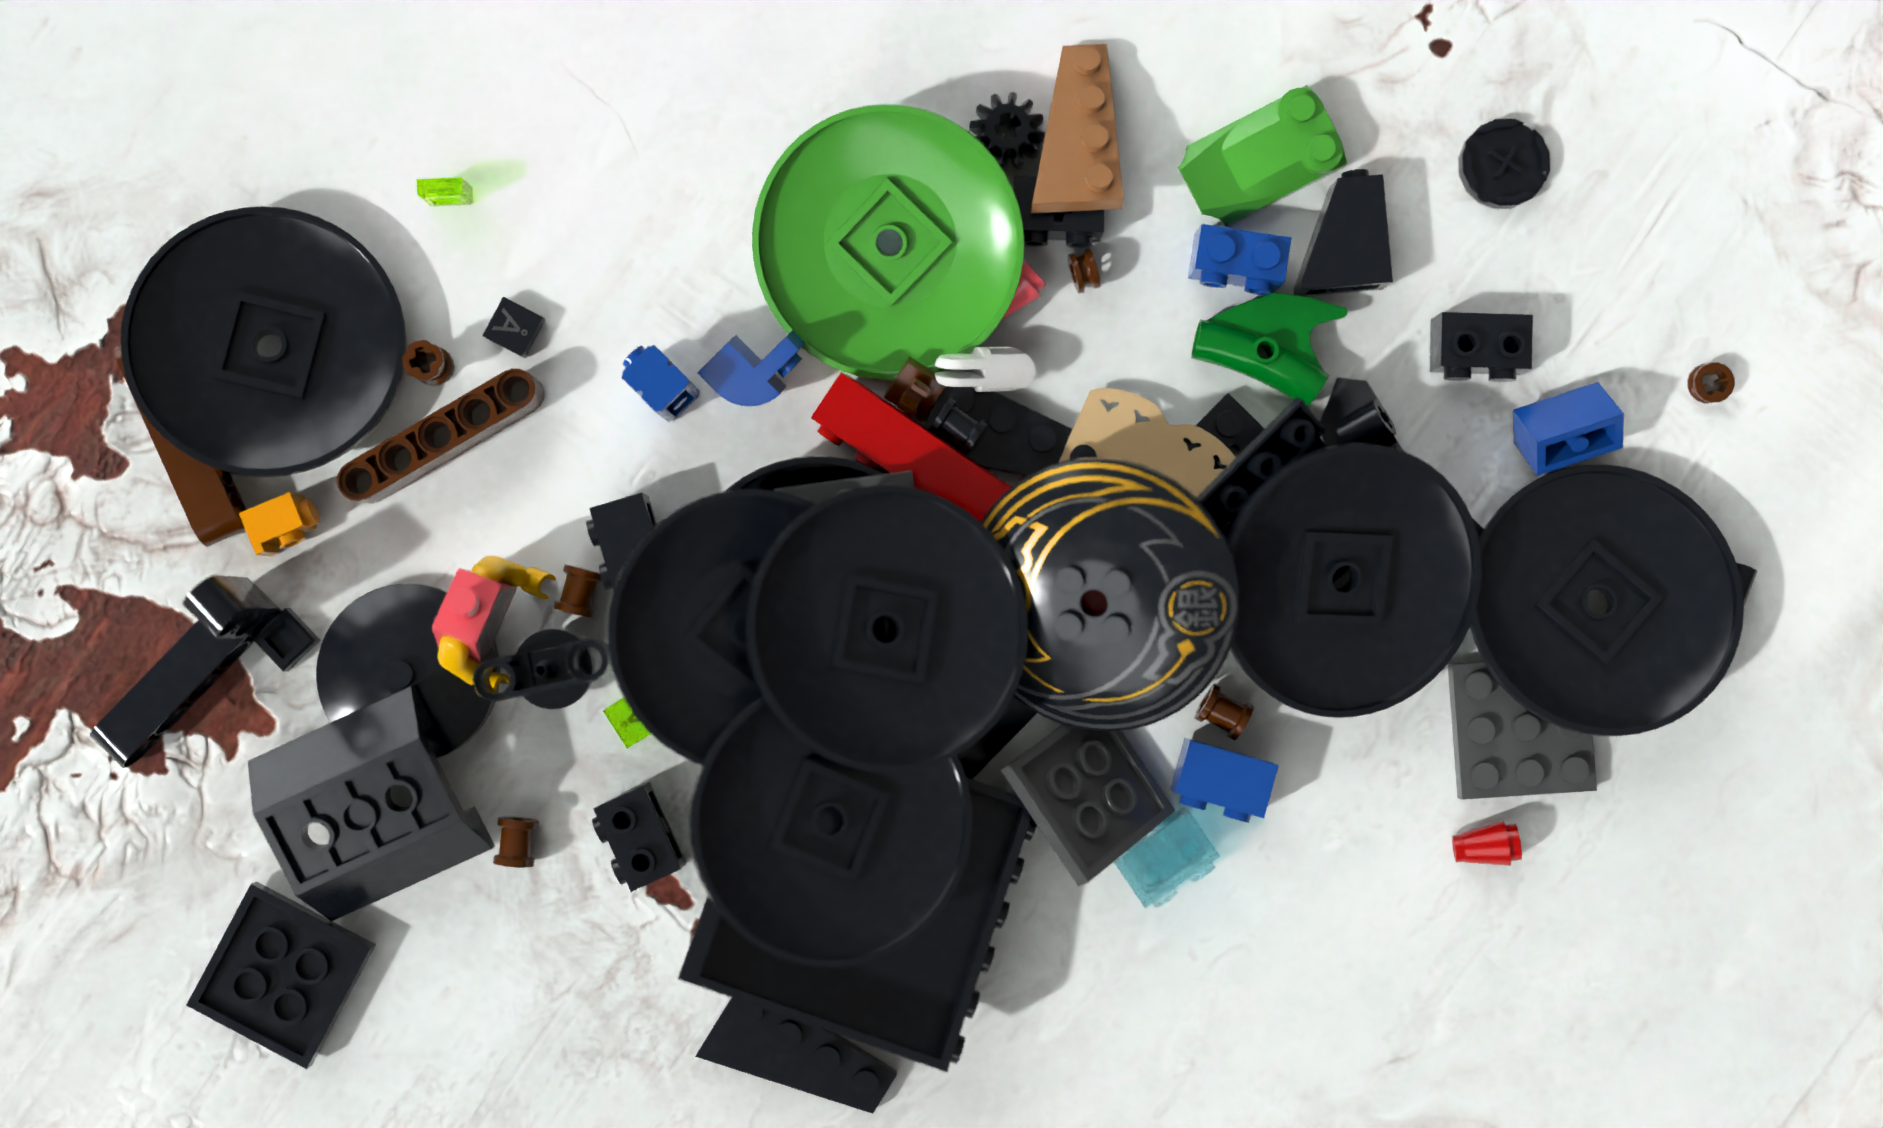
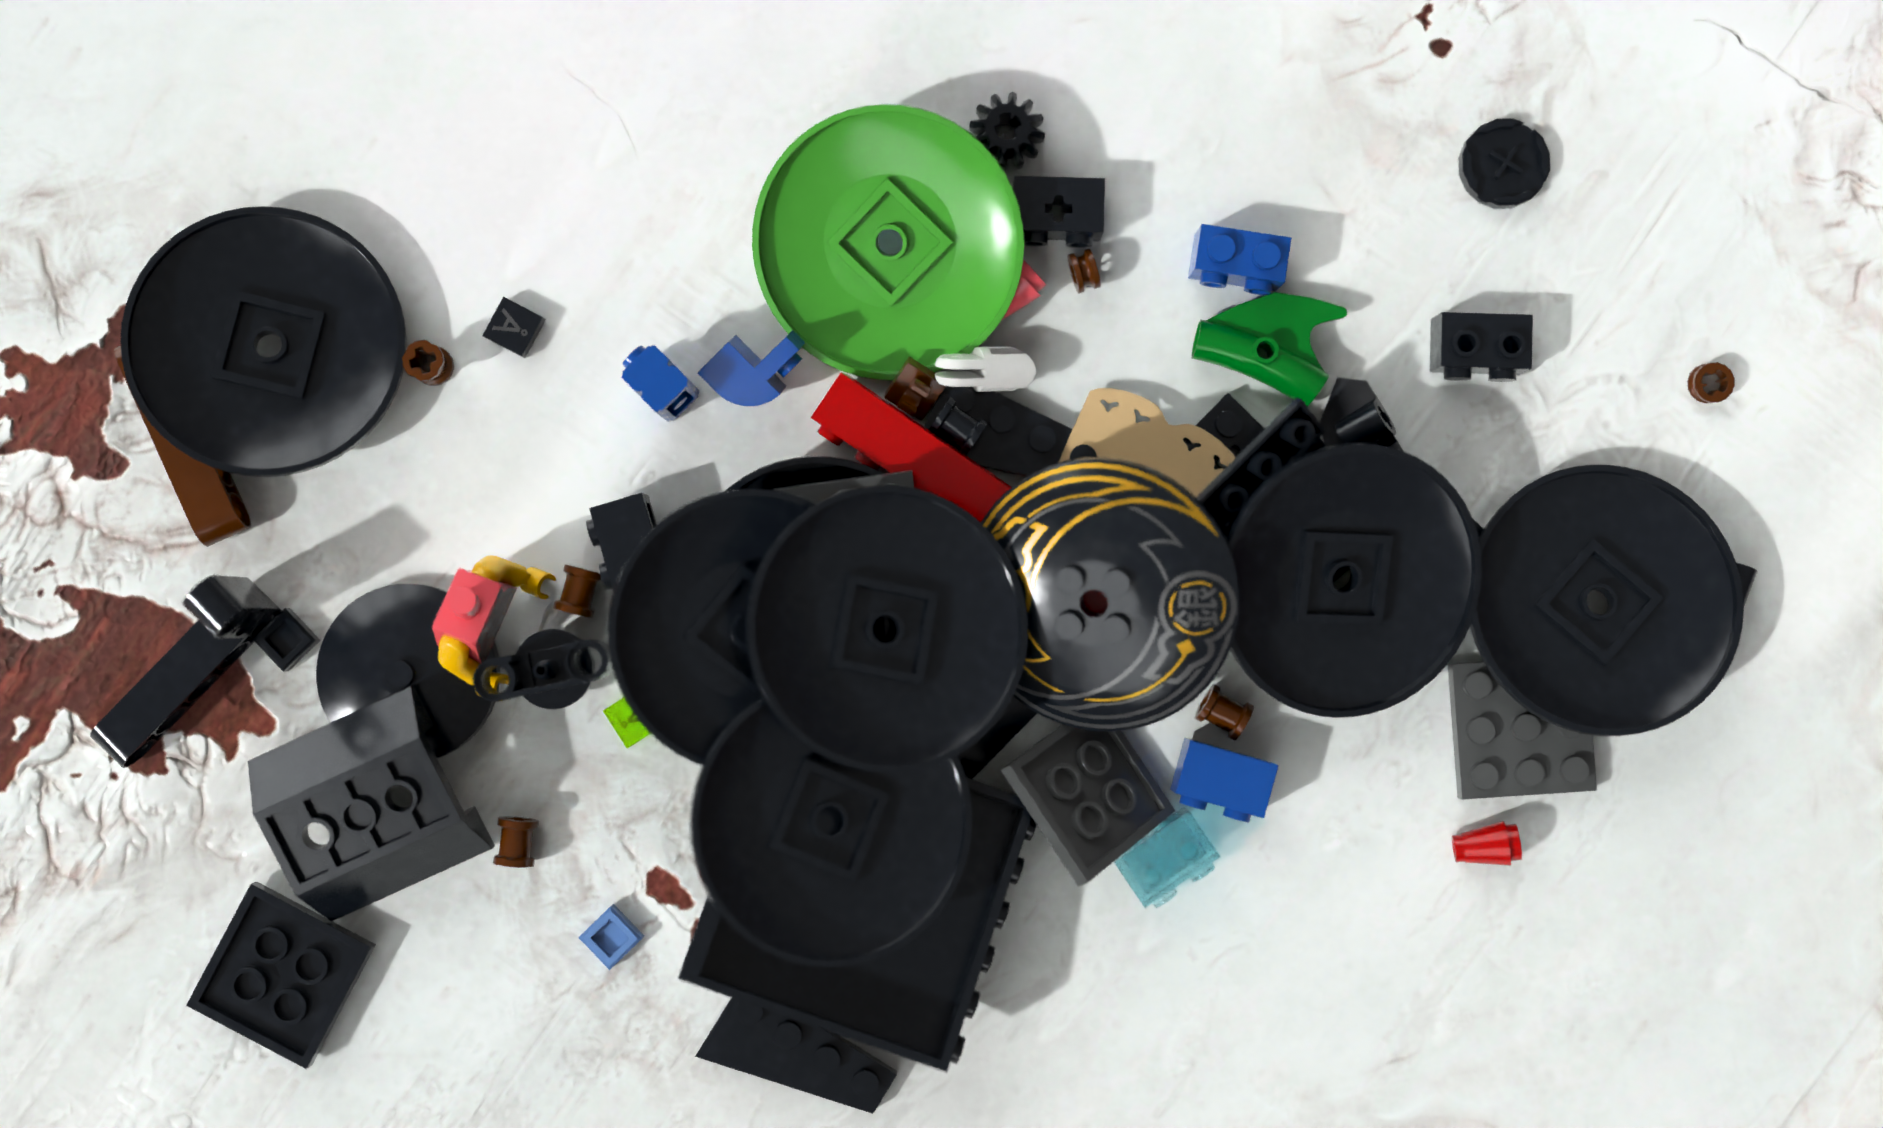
(279, 523): light orange brick -> none
(419, 437): reddish brown beam -> none
(445, 191): clear neon green tile -> none
(611, 936): none -> medium blue tile
(638, 837): black brick -> none
(1080, 143): medium nougat wing -> none
(1263, 157): bright green slope -> none
(1349, 239): black slope -> none
(1568, 428): blue brick -> none

